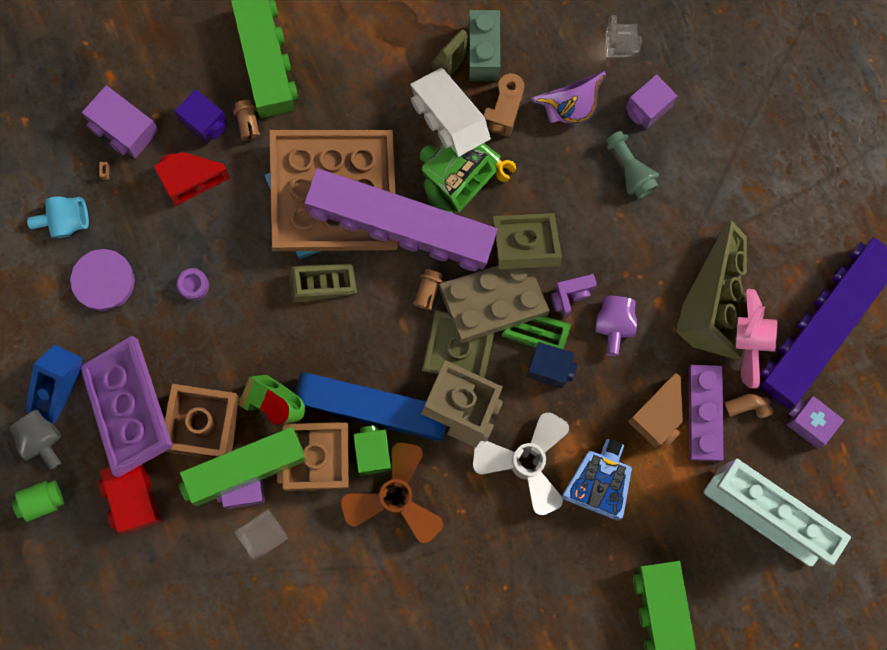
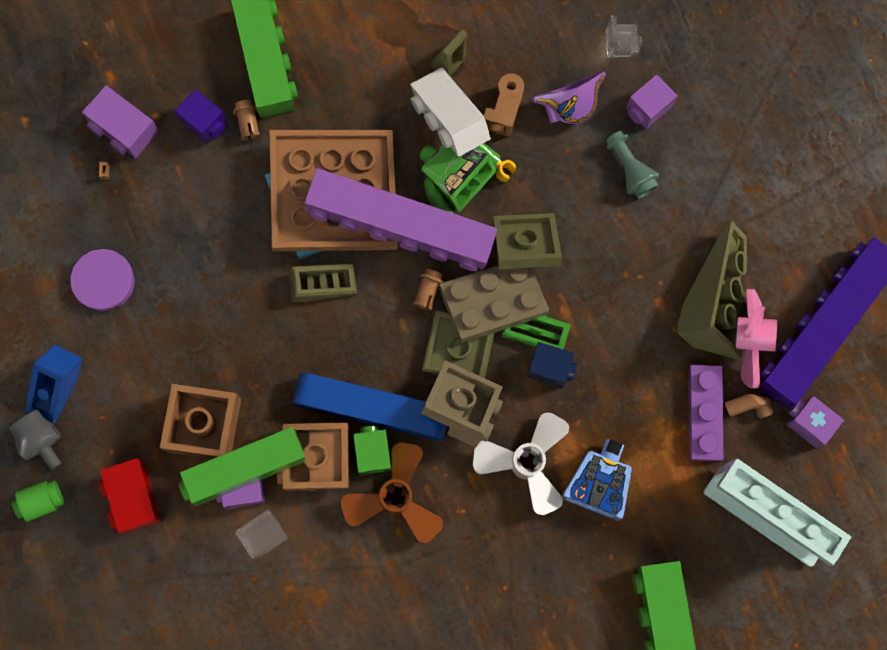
(62, 216): medium azure piece -> none
(125, 406): medium lavender tile -> none
(189, 175): red slope -> none
(192, 284): medium lavender tile -> none
(272, 398): bright green leg -> none
(484, 45): sand green brick -> none
(576, 288): medium lavender bracket -> none
(616, 320): medium lavender piece -> none
(661, 414): medium nougat slope -> none

